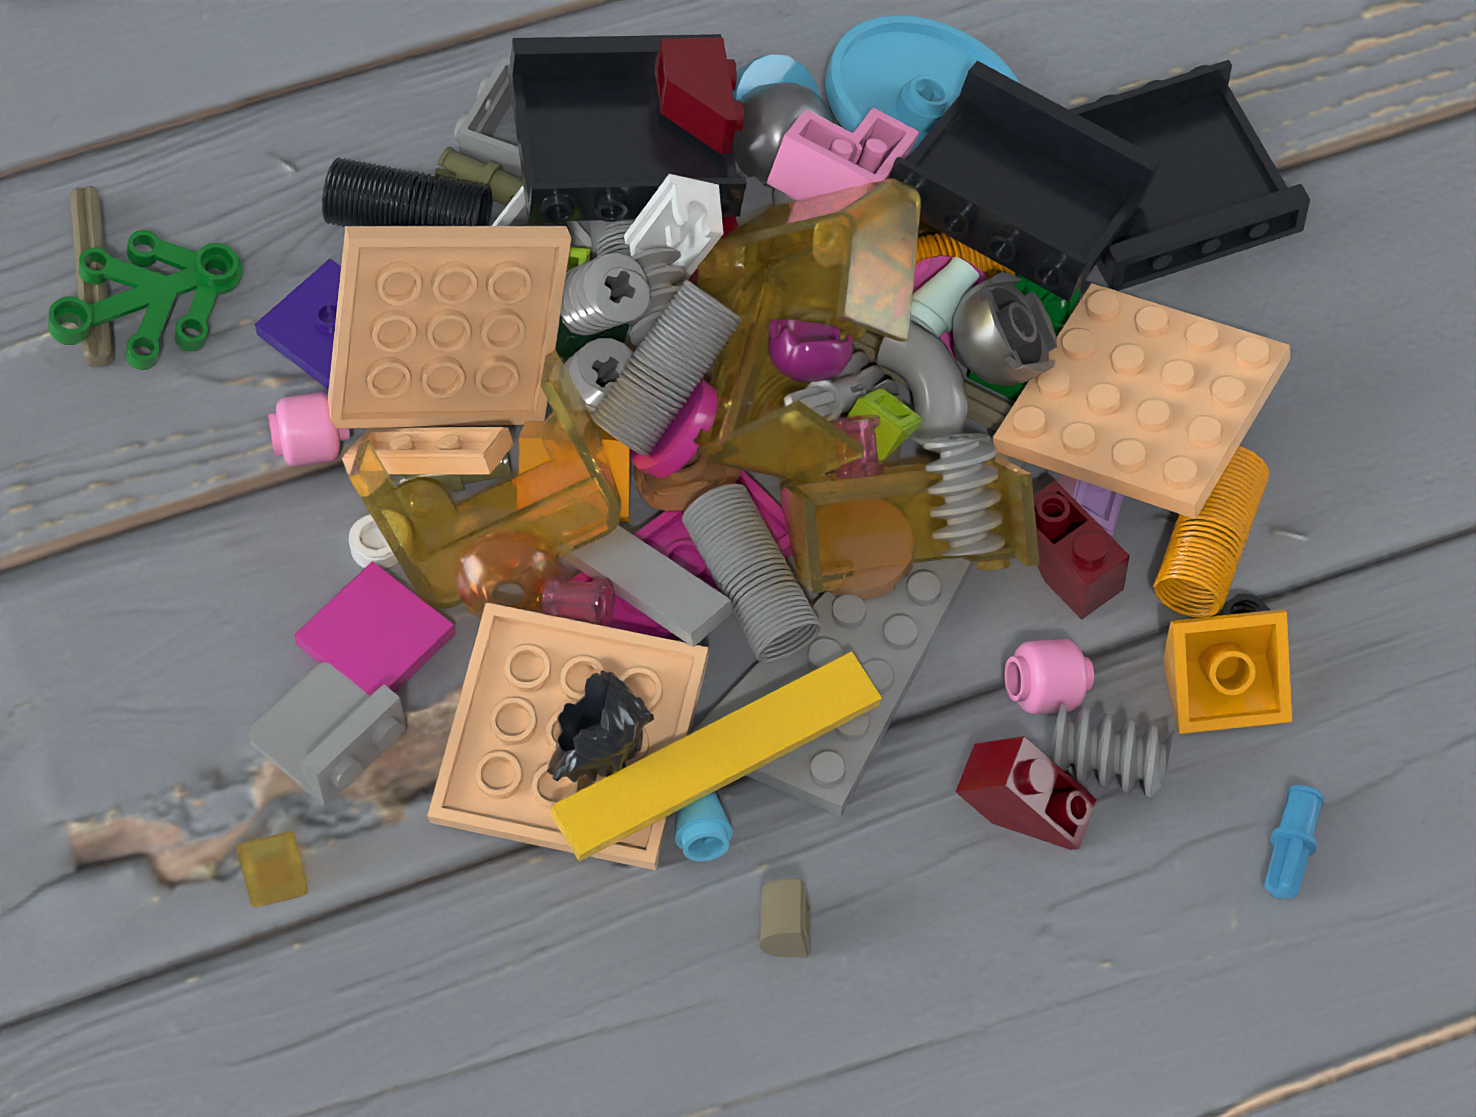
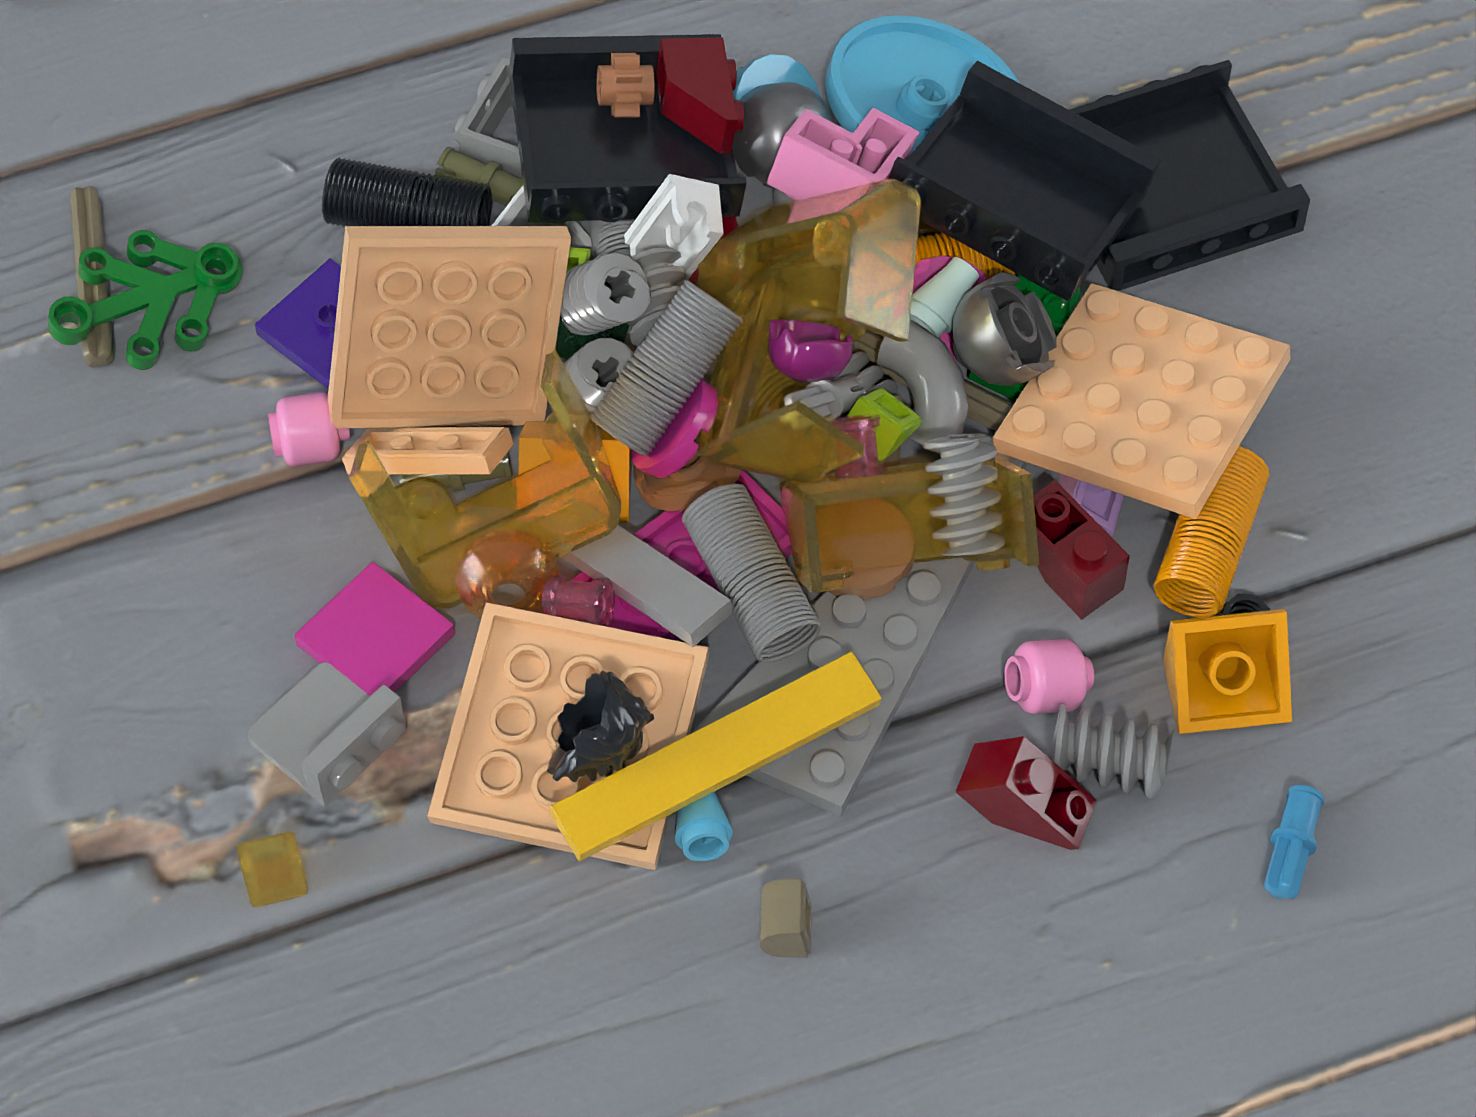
(369, 544): white tile -> none
(625, 85): none -> nougat gear

